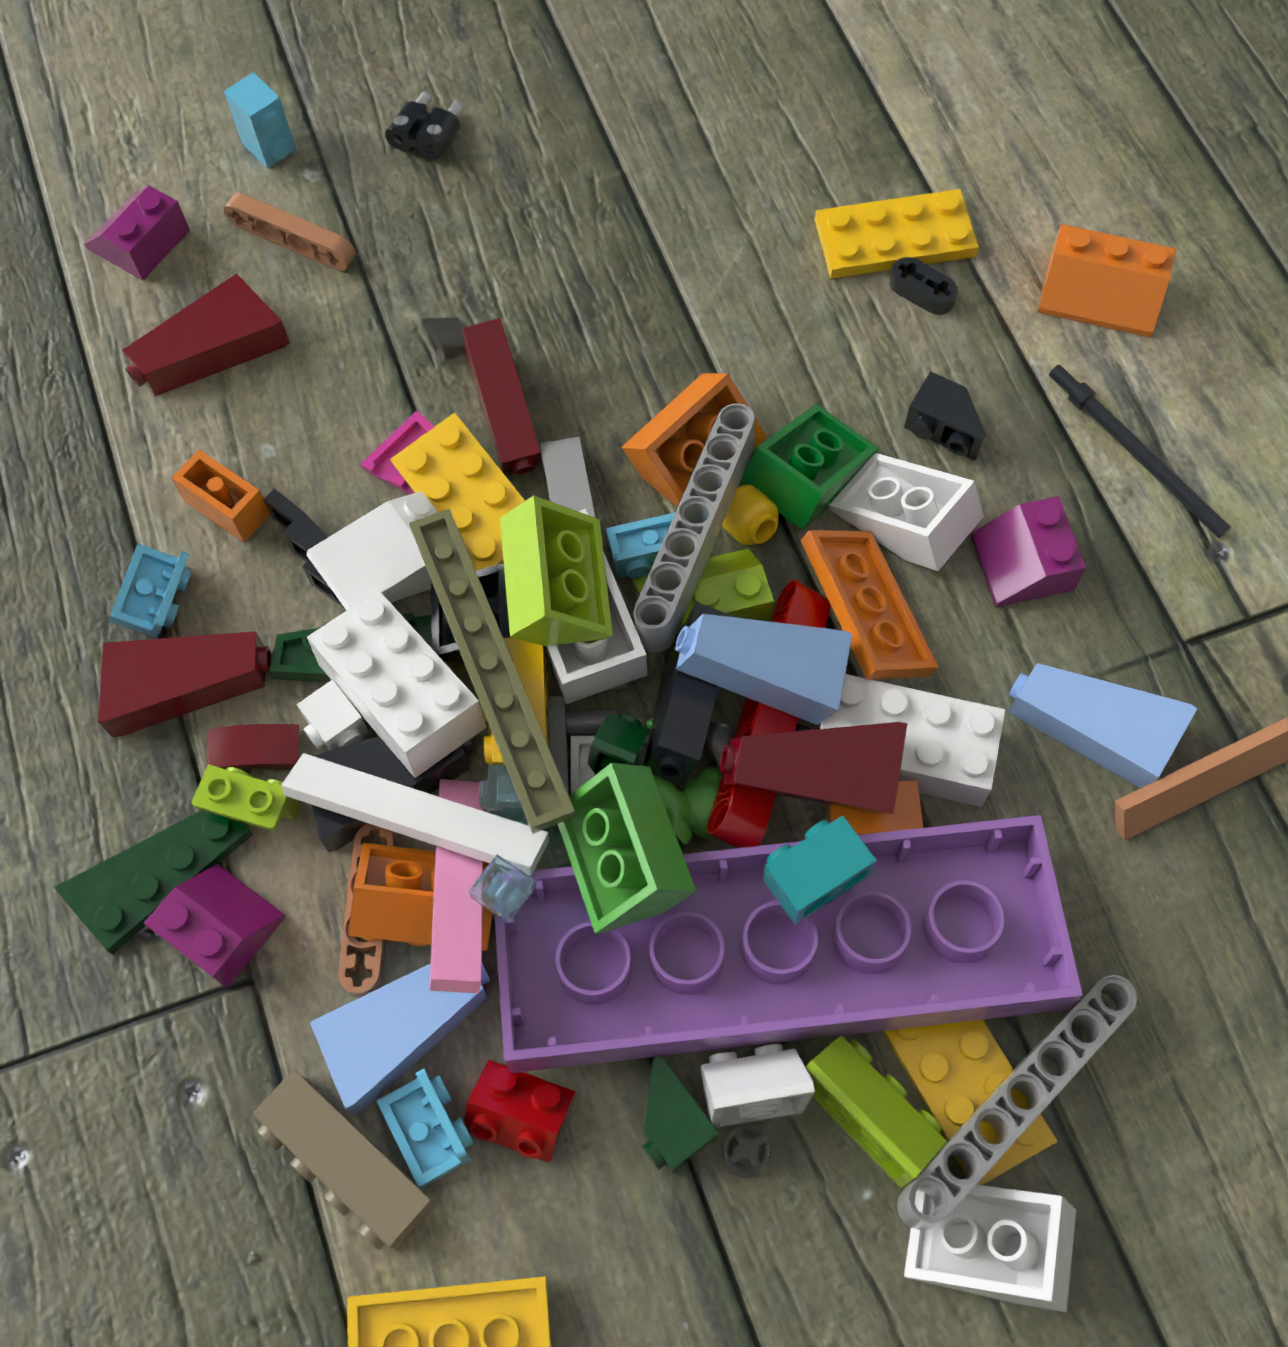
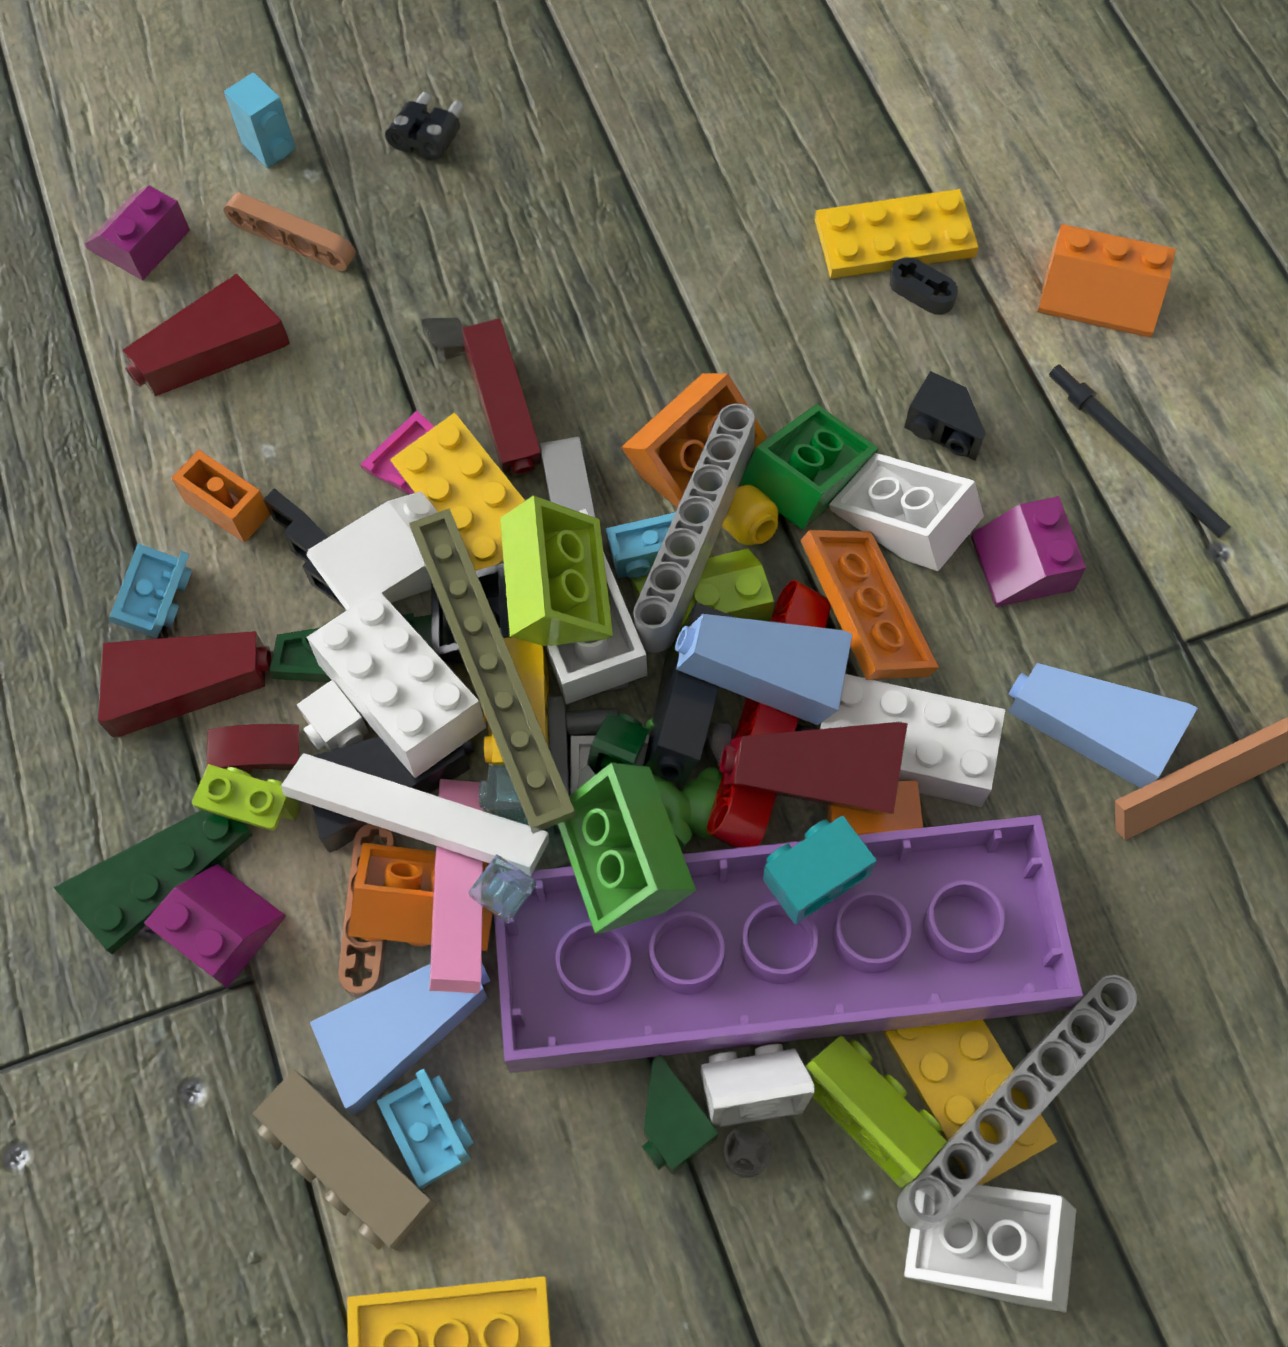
(518, 1111): red bracket -> none

